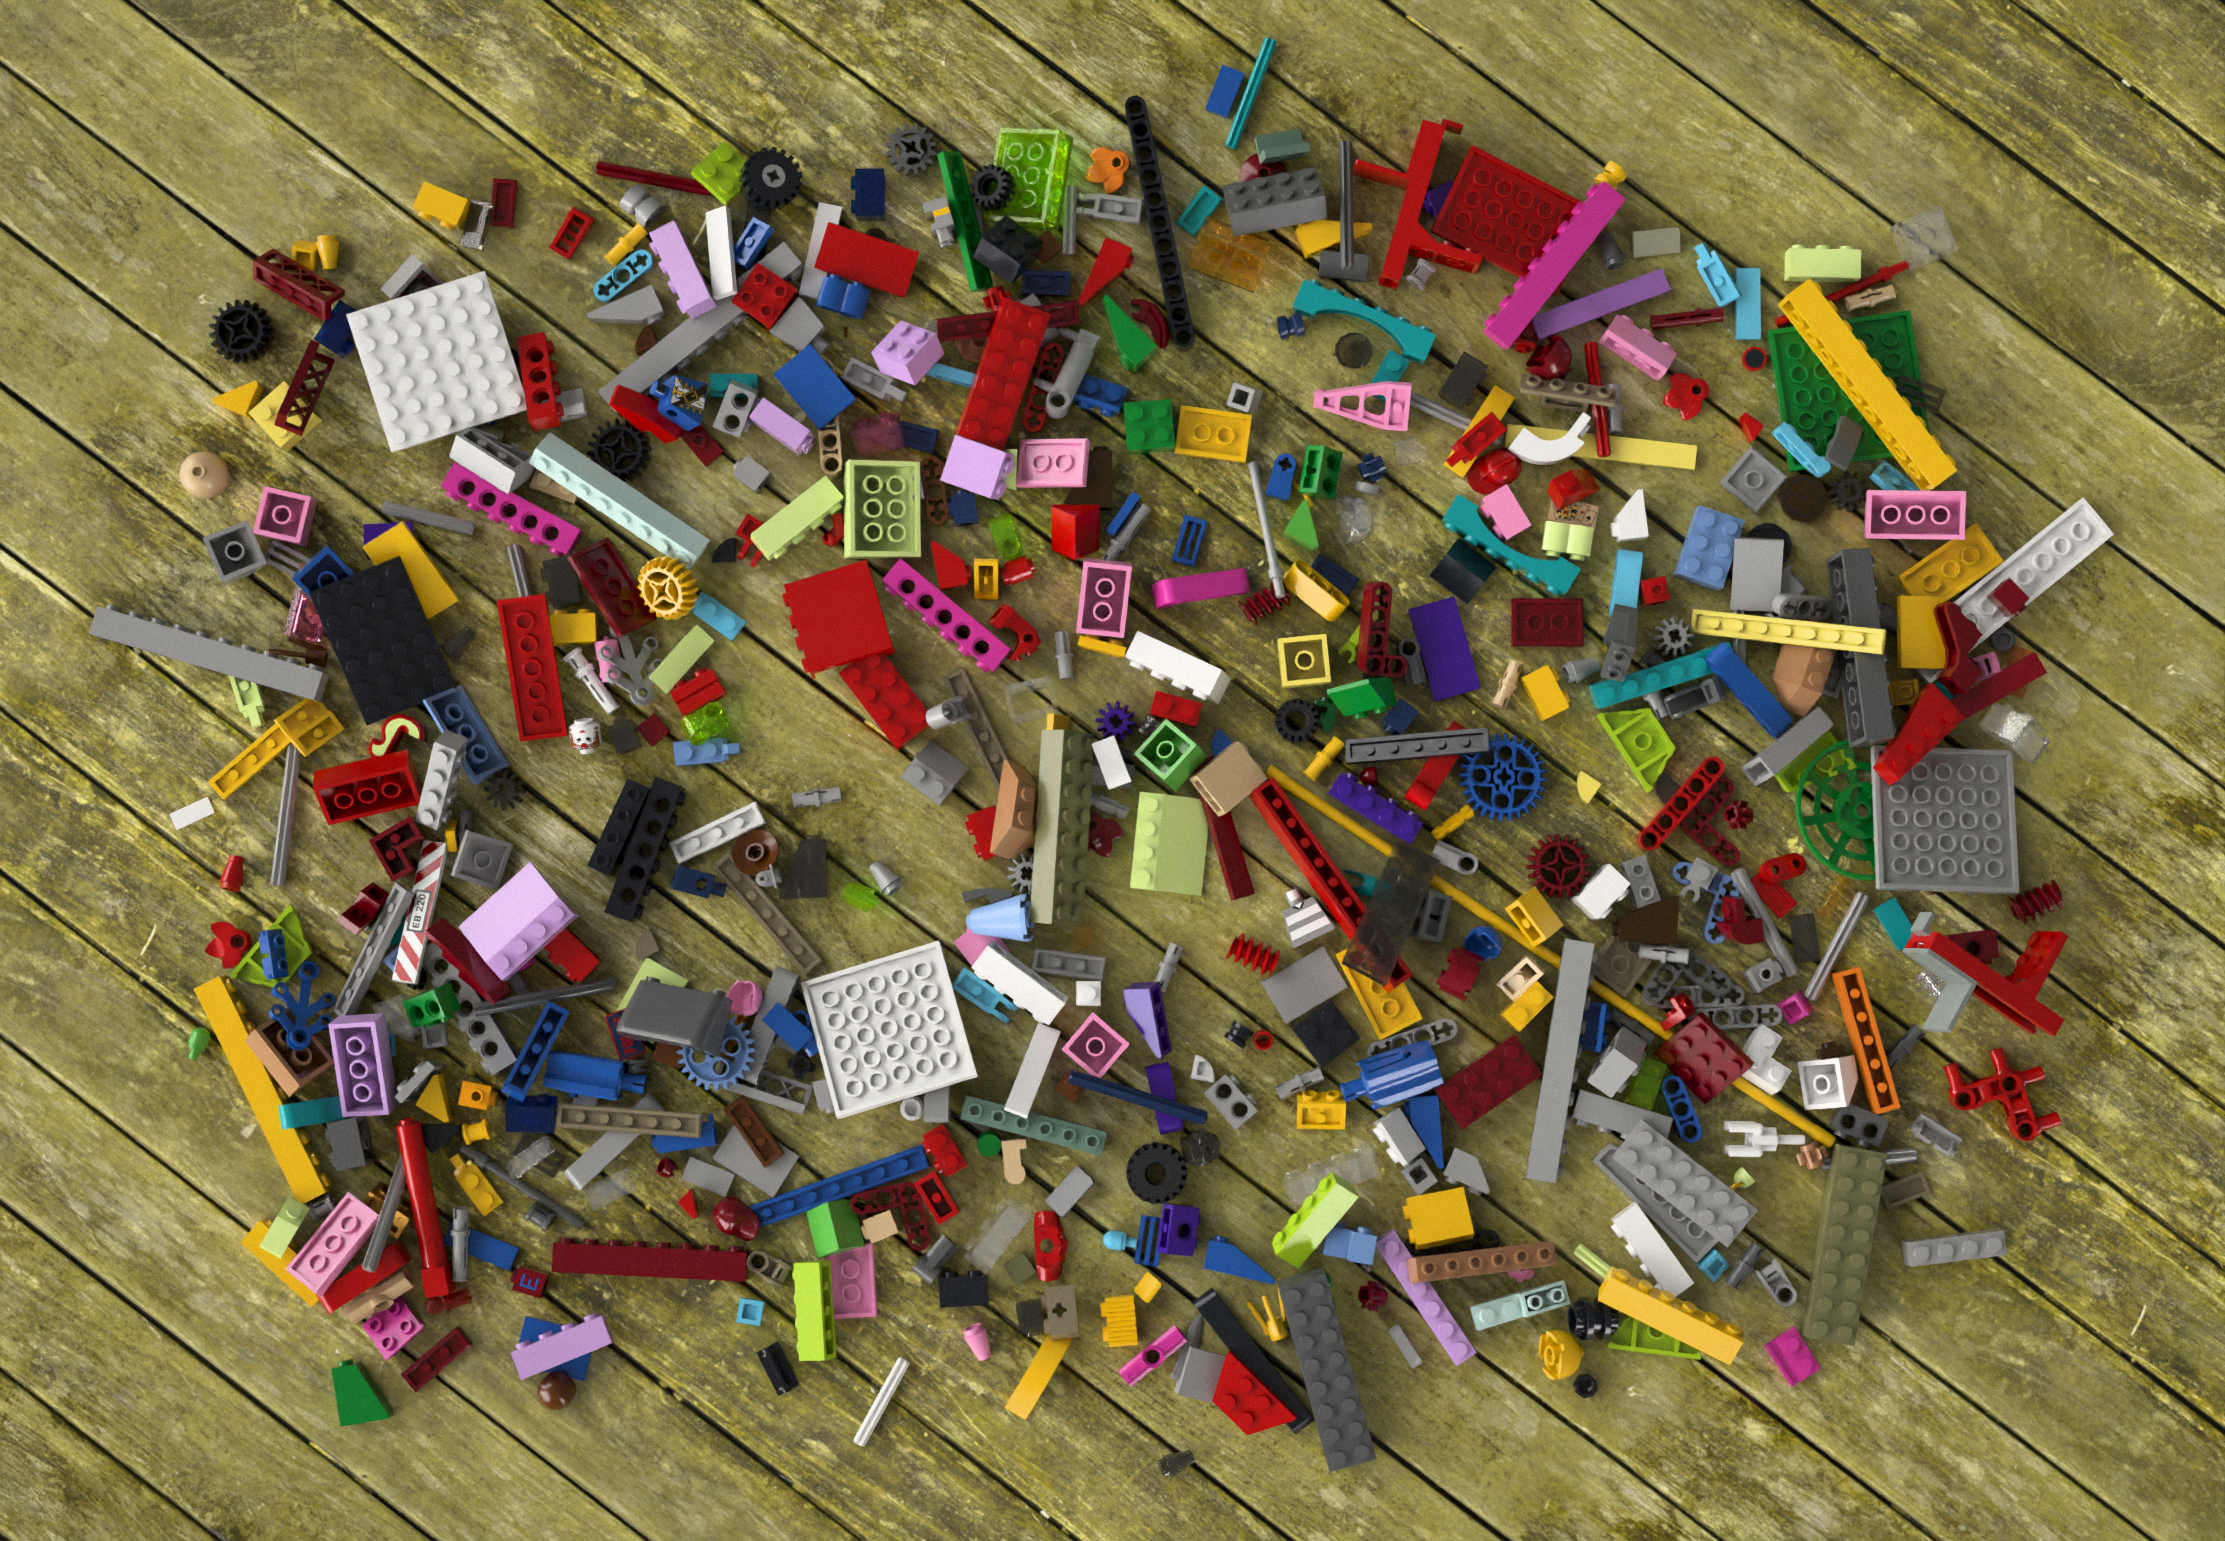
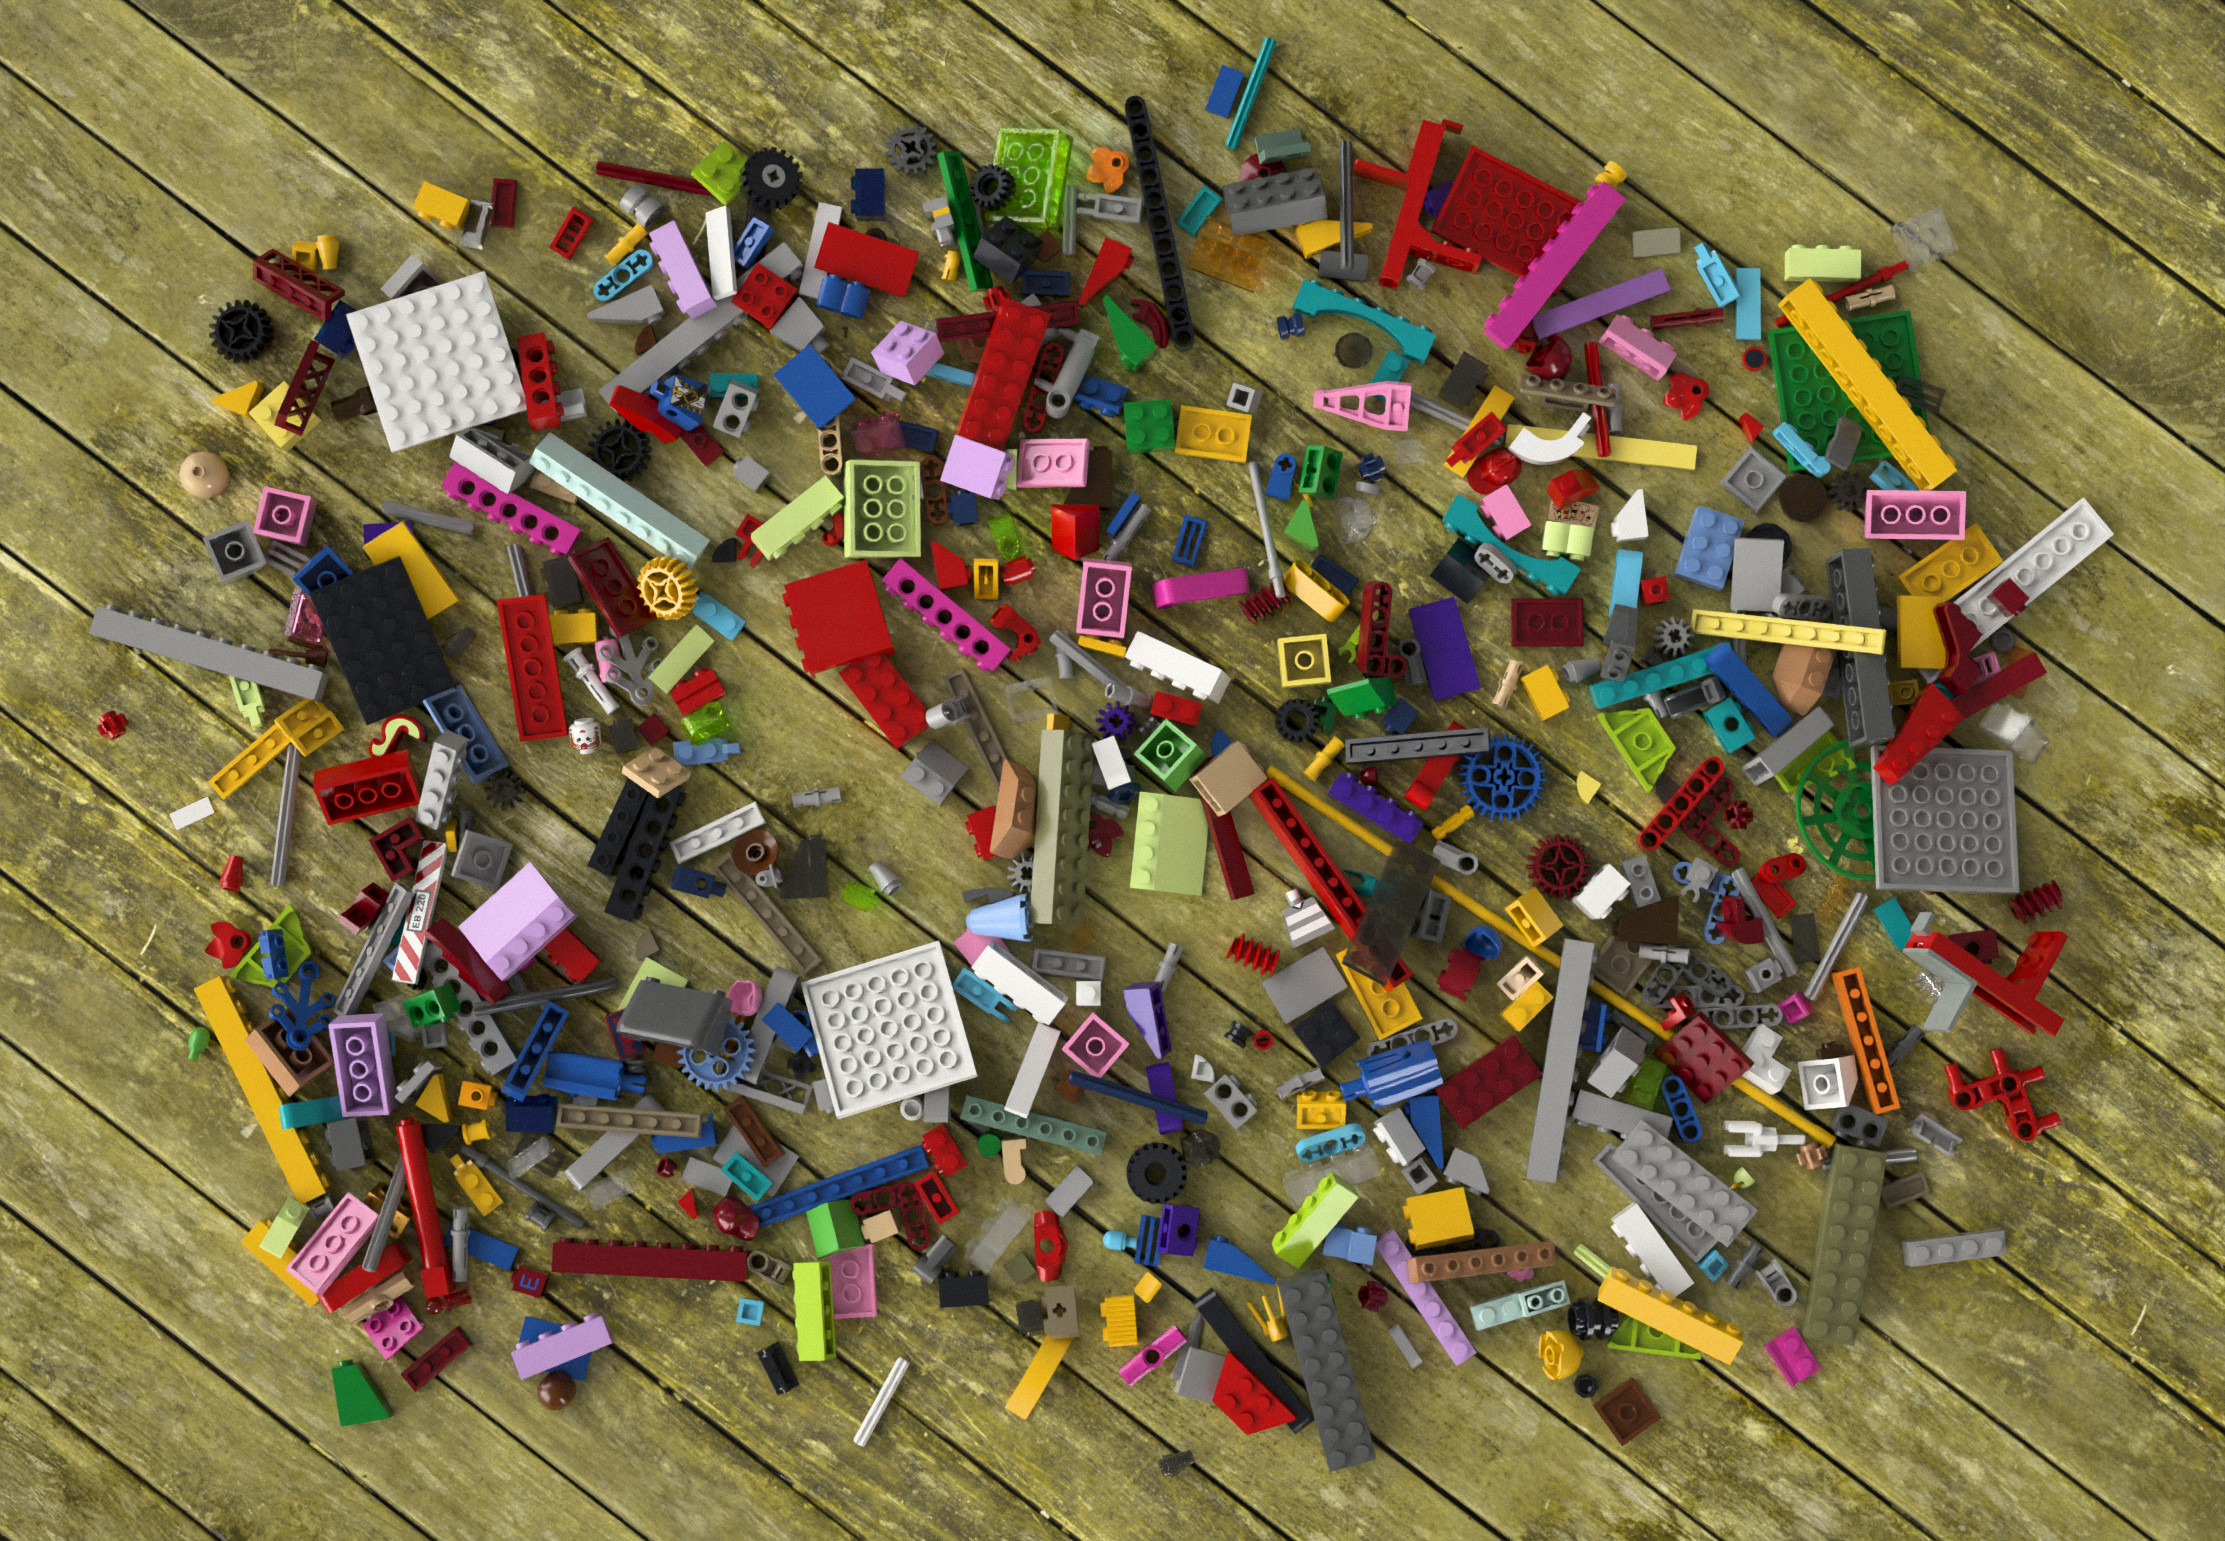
(112, 725): none -> red gear
(354, 405): none -> dark brown piece
(656, 772): none -> tan plate
(746, 1176): none -> teal plate
(782, 427): lavender brick -> none
(952, 266): none -> yellow pin
(978, 1341): bright pink cone -> none
(1084, 659): none -> light grey axle
(1124, 793): none -> dark blue tile
(1128, 695): none -> light grey pin
(1321, 1139): none -> medium azure beam
(1495, 563): none -> light grey beam
(1610, 252): dark grey cone -> none
(1626, 1411): none -> reddish brown plate
(1716, 720): none -> teal brick

